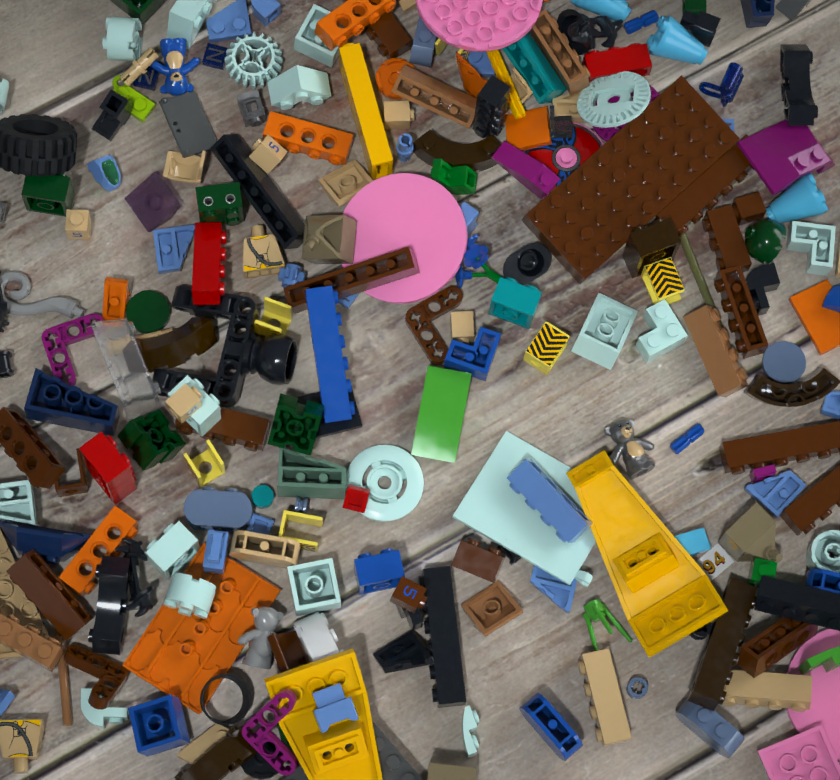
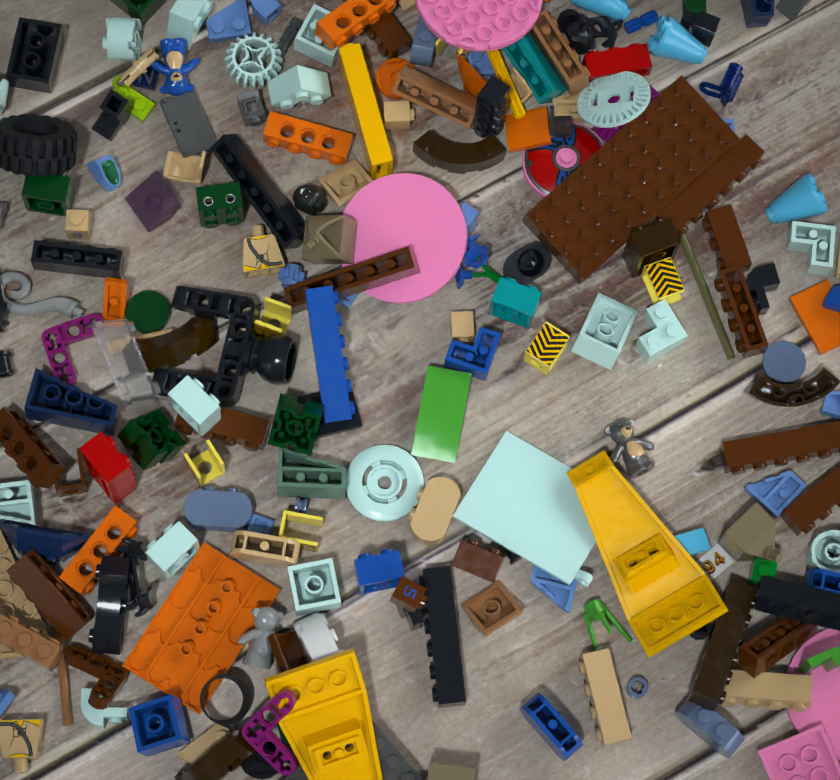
(35, 55): none -> black brick
(77, 259): none -> black brick
(172, 247): medium blue wing -> none
(184, 402): tan brick -> none
(190, 595): light aqua brick -> none
(208, 263): red brick -> none
(214, 56): clear blue tile -> none
(216, 551): medium blue piece -> none
(262, 496): teal tile -> none
(267, 153): tan brick -> none
(289, 35): none -> dark grey axle
(309, 199): none -> pearl dark grey head
(332, 707): medium blue piece -> none
(356, 498): red plate -> none
(403, 654): black wing -> none
(404, 147): medium blue pin -> none
(427, 317): reddish brown beam -> none
(434, 510): none -> tan brick
(457, 180): green brick -> none
(469, 724): light aqua slope -> none
(525, 169): magenta slope -> none
(549, 500): medium blue brick -> none
(684, 440): blue piece -> none
(716, 351): medium nougat brick -> none
(748, 208): reddish brown brick -> none
(762, 473): magenta tile -> none
(764, 239): dark green cylinder -> none
(784, 155): magenta slope -> none
(796, 90): black brick -> none

